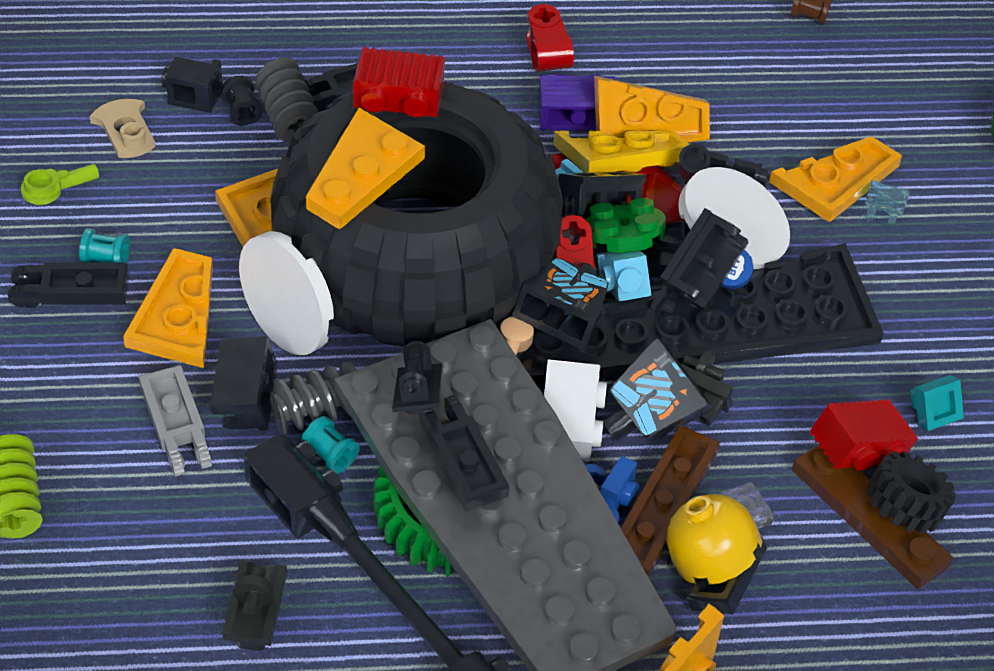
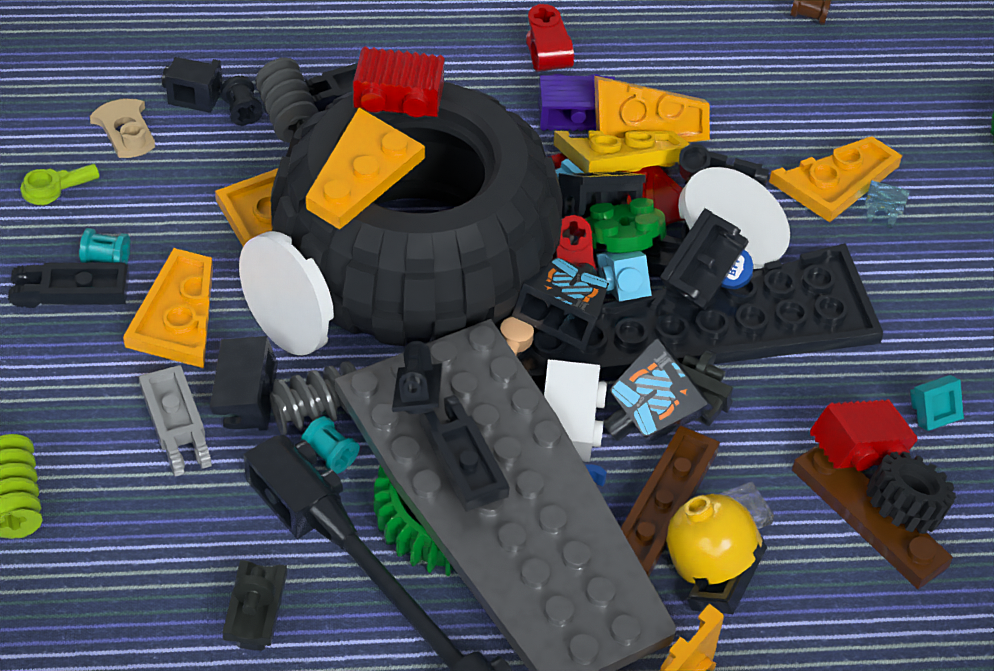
(620, 486): blue plate -> none

